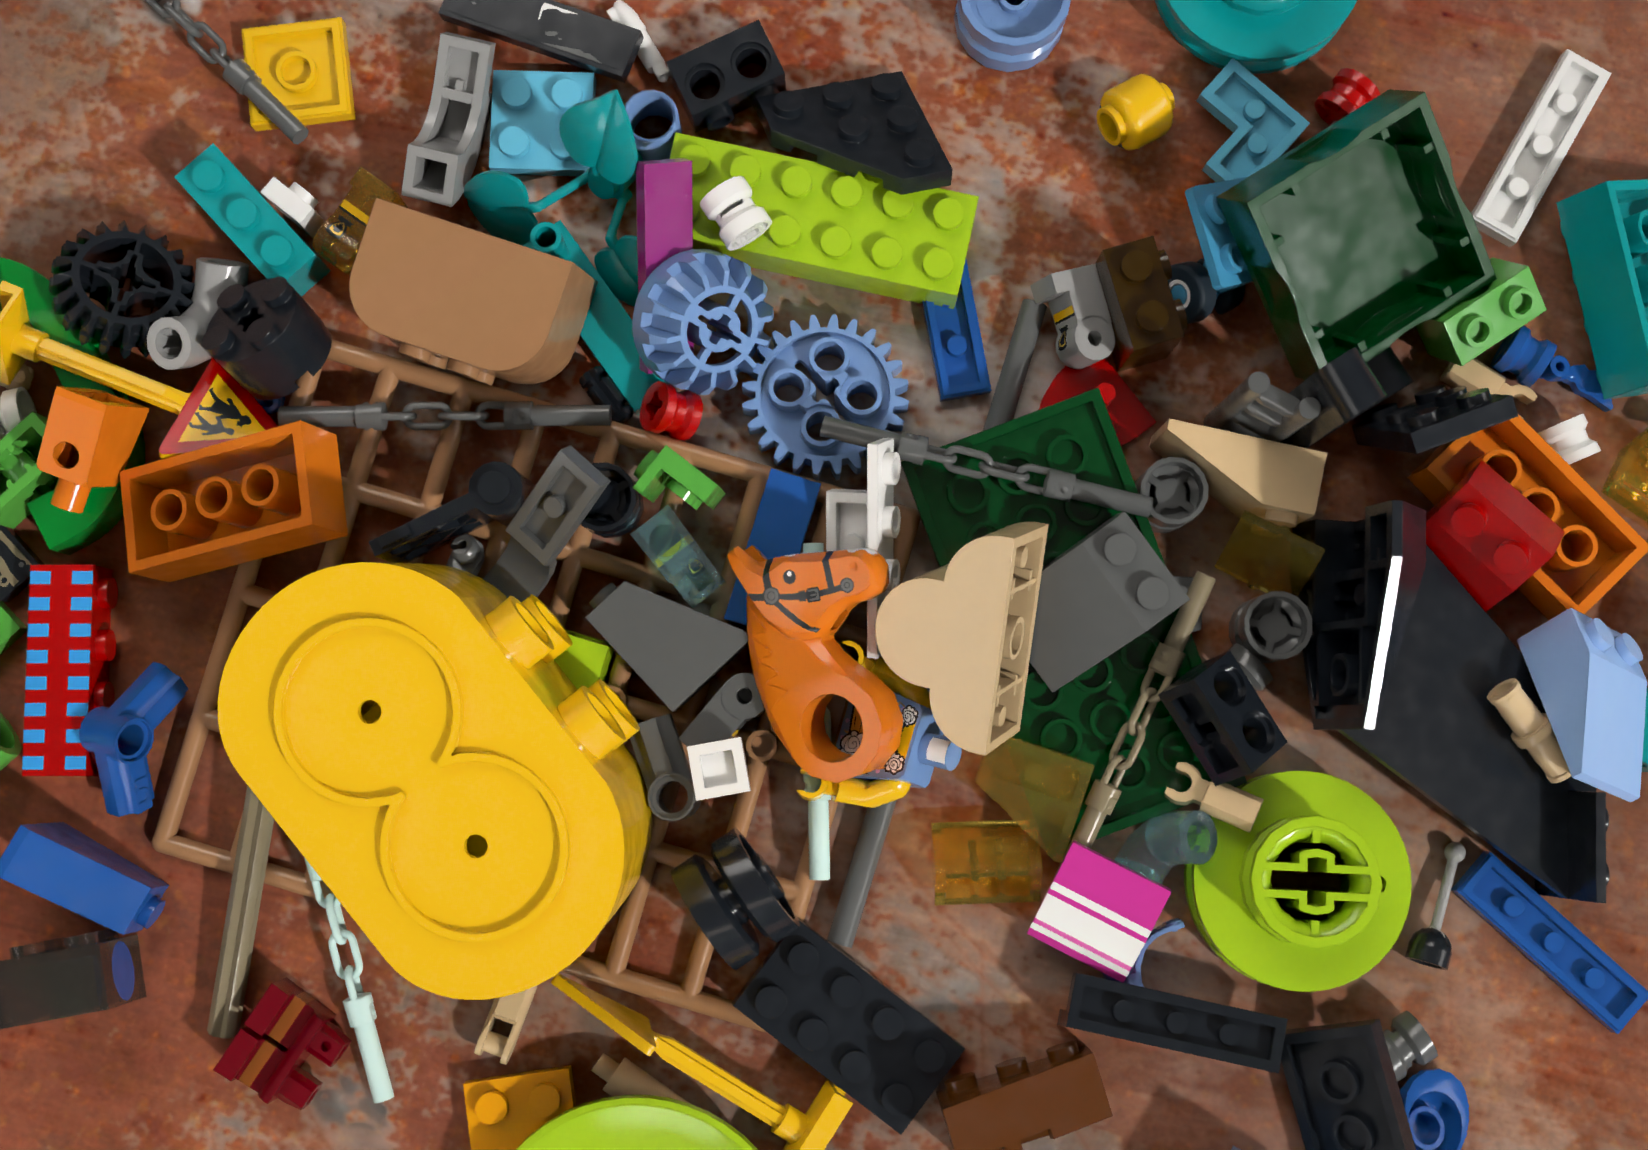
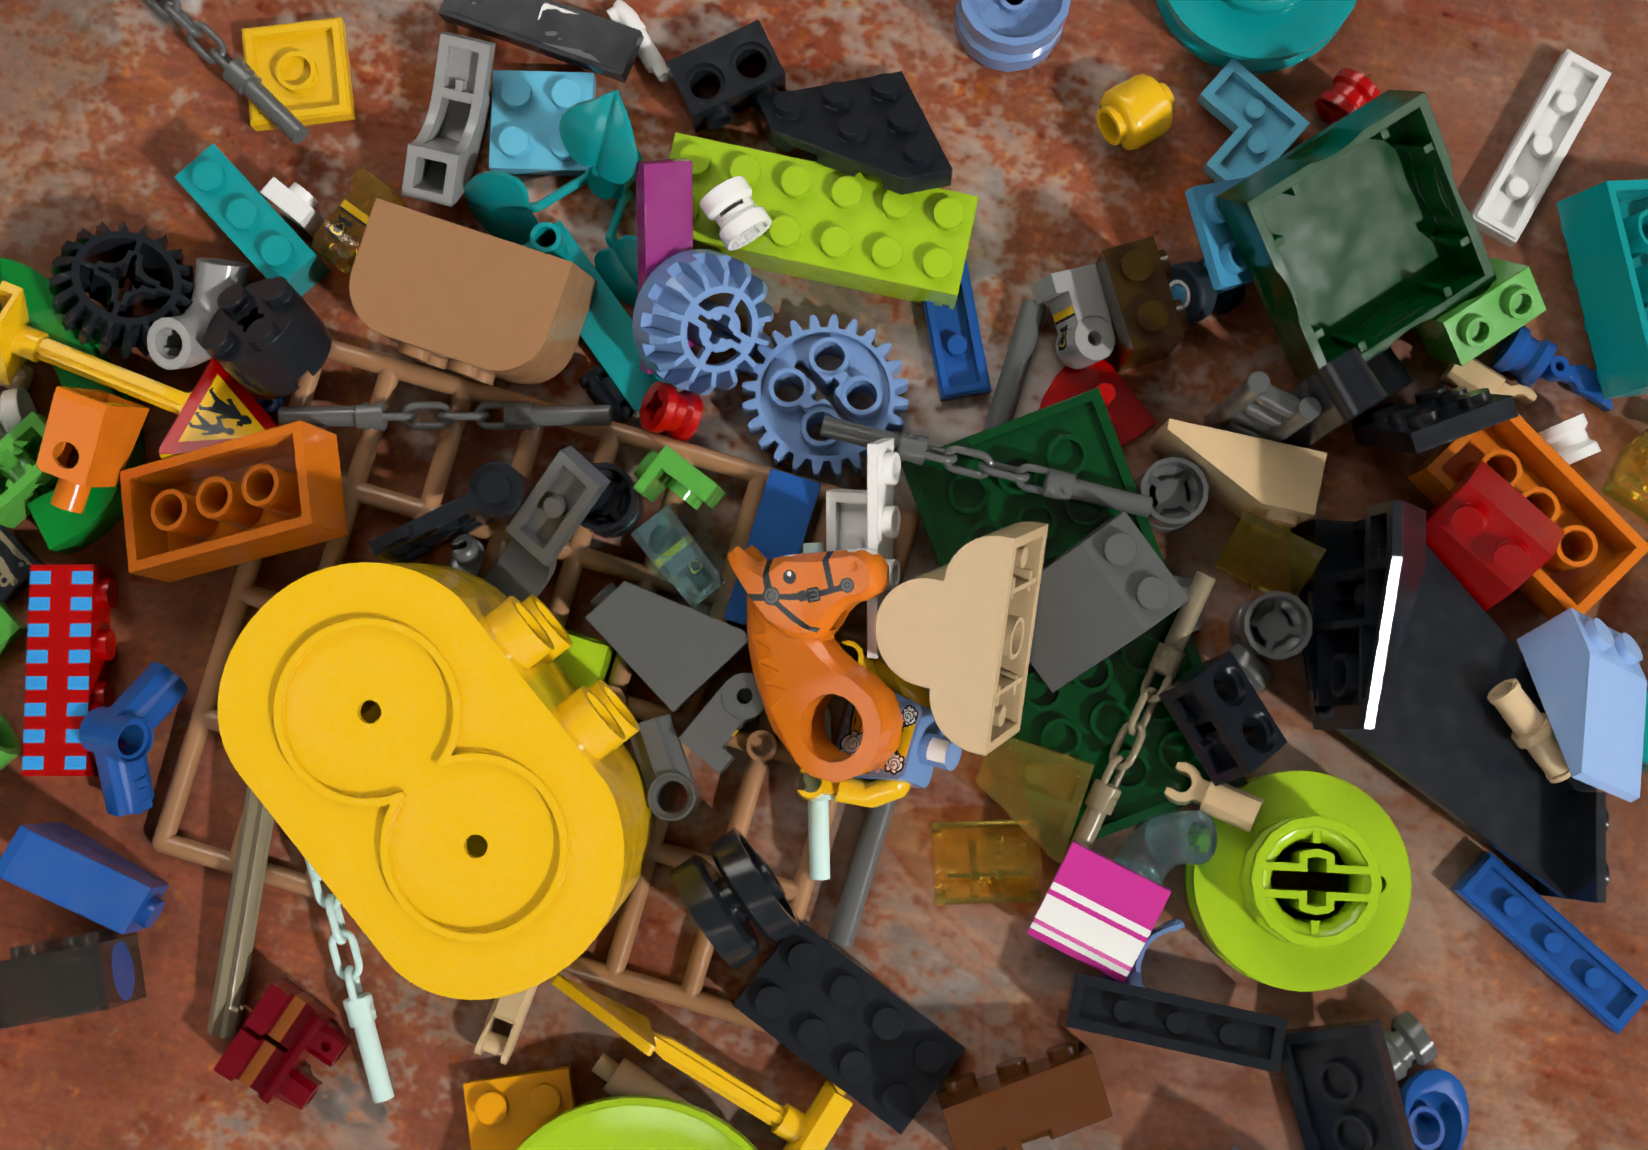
(653, 103): medium blue piece -> none
(718, 768): white plate -> none
(1430, 945): hinge -> none

